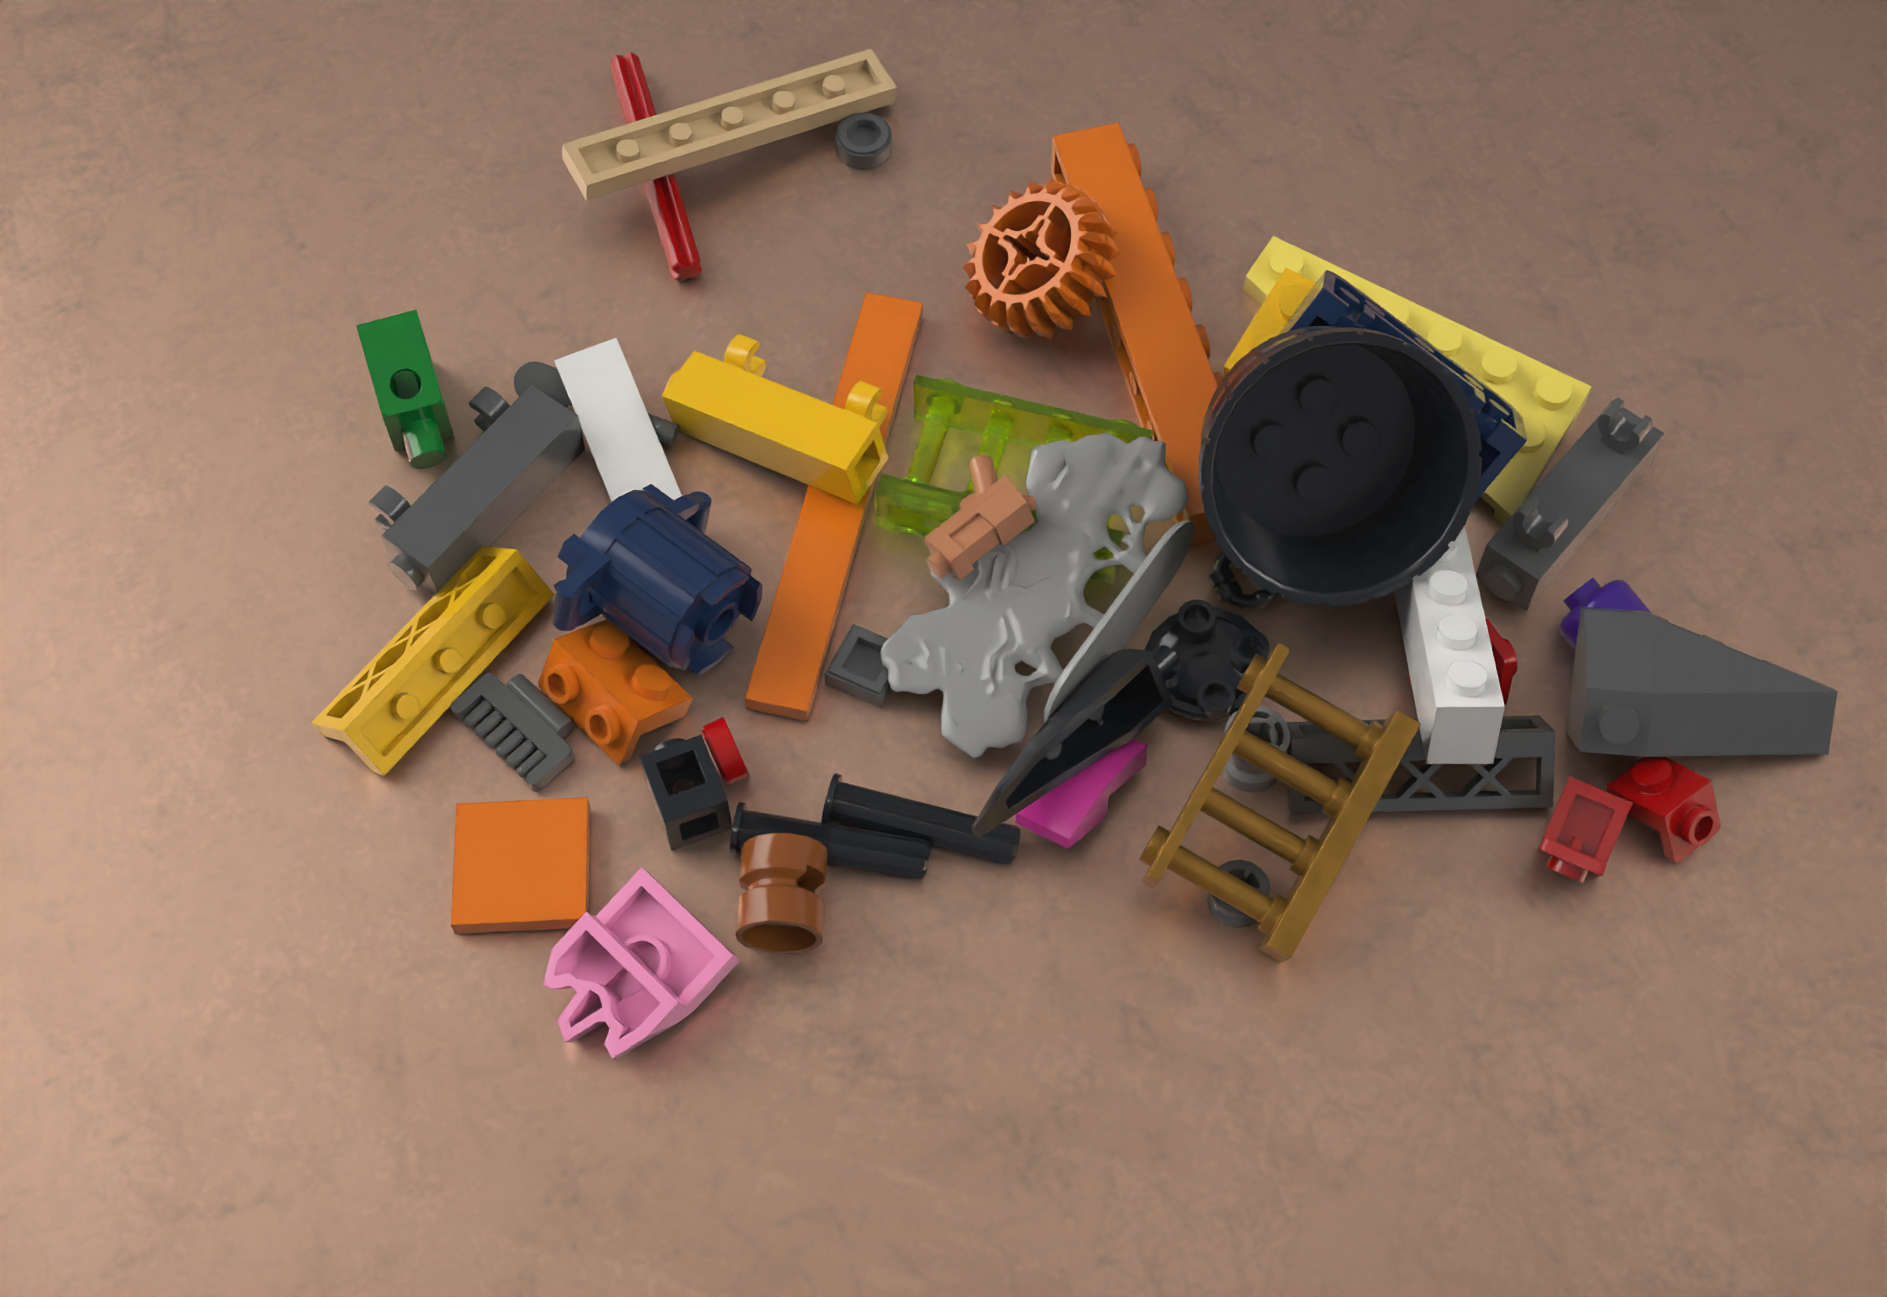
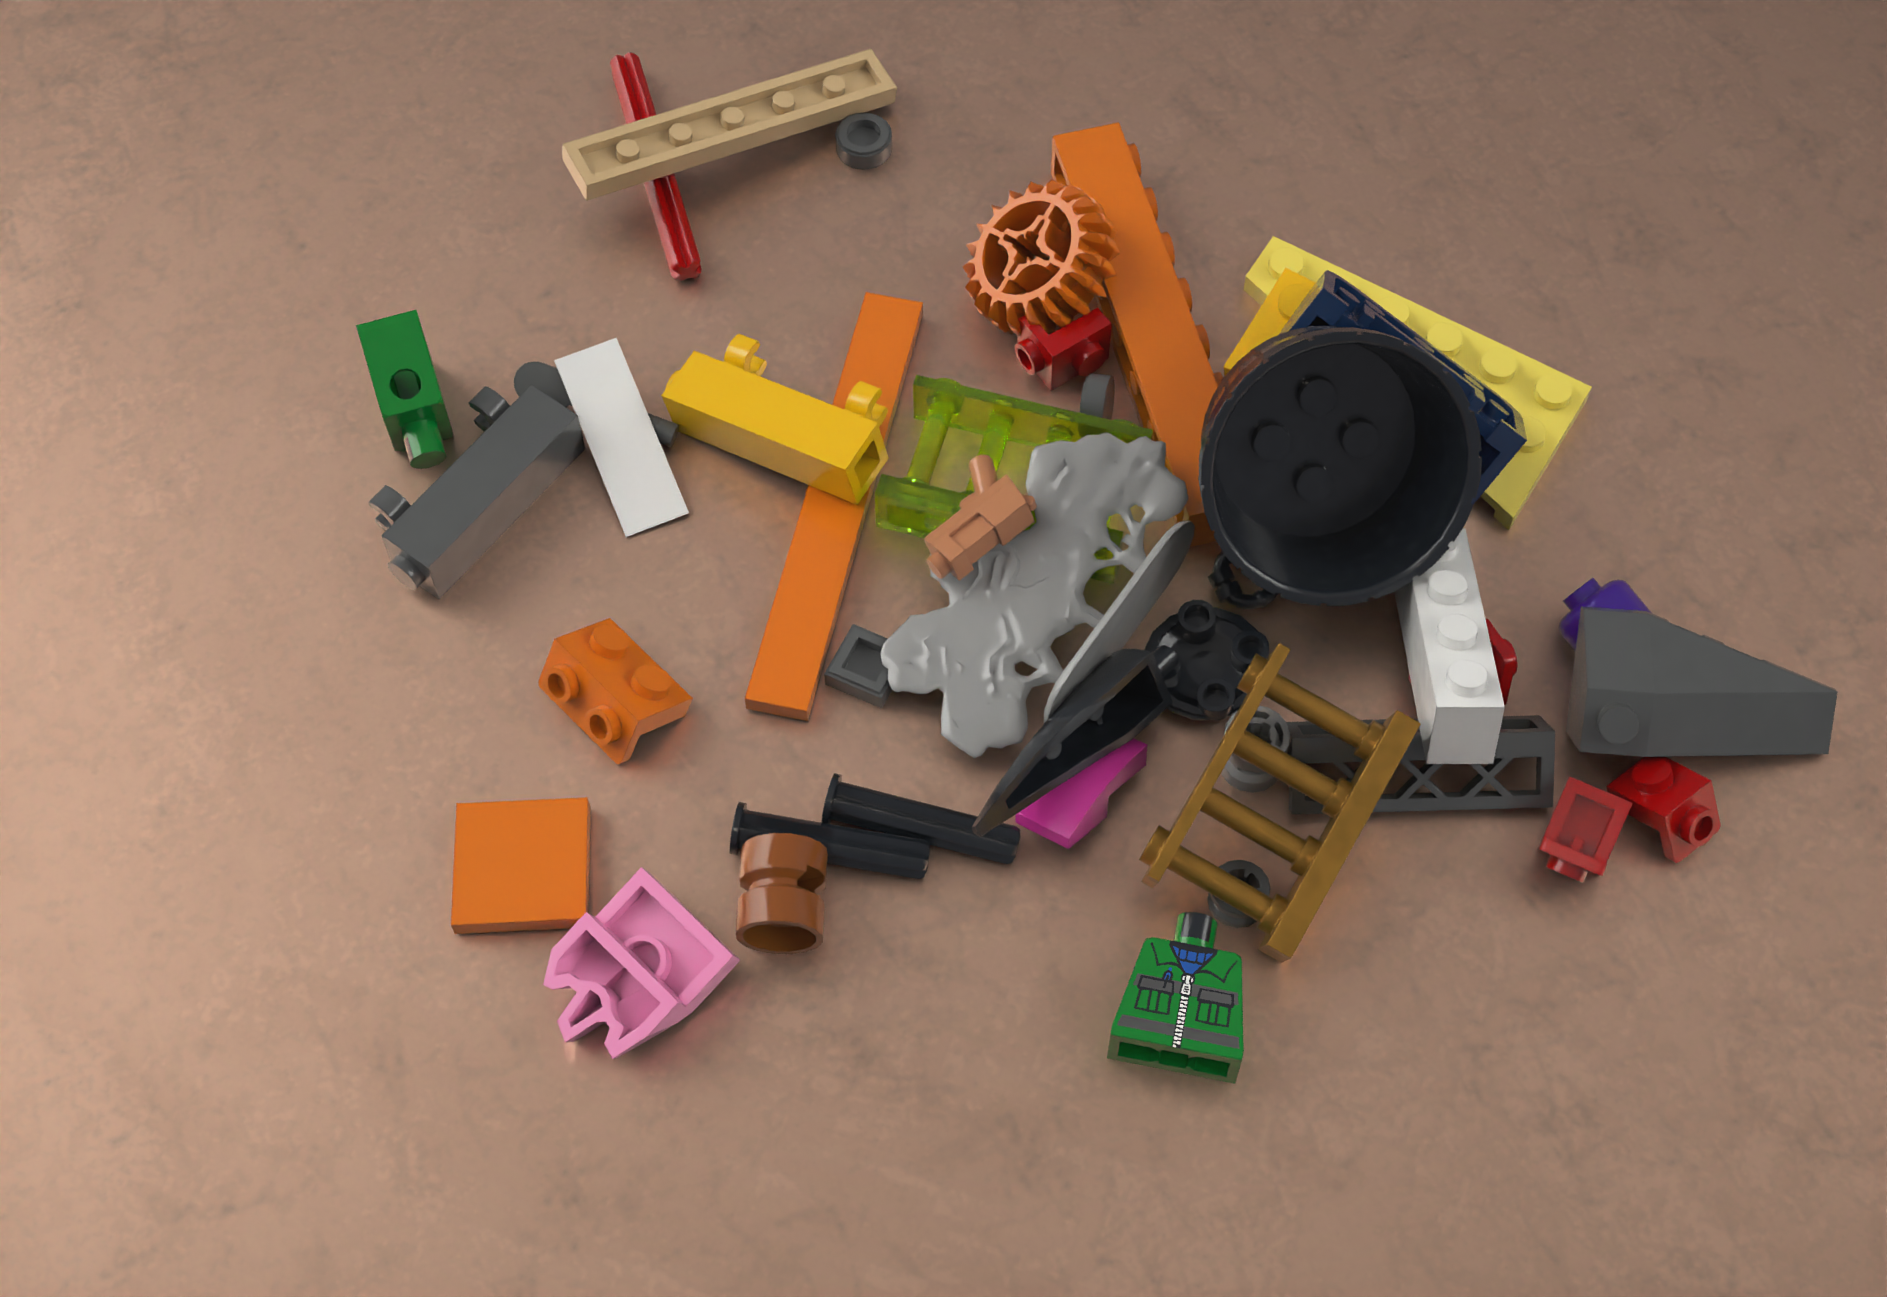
(435, 657): yellow fence -> none
(532, 718): dark grey piece -> none
(657, 578): dark blue container -> none
(698, 810): black brick -> none
(725, 751): red tile -> none
(1067, 352): none -> red bracket
(1098, 396): none -> dark grey tile
(1183, 1005): none -> green torso
(1569, 505): dark grey brick -> none

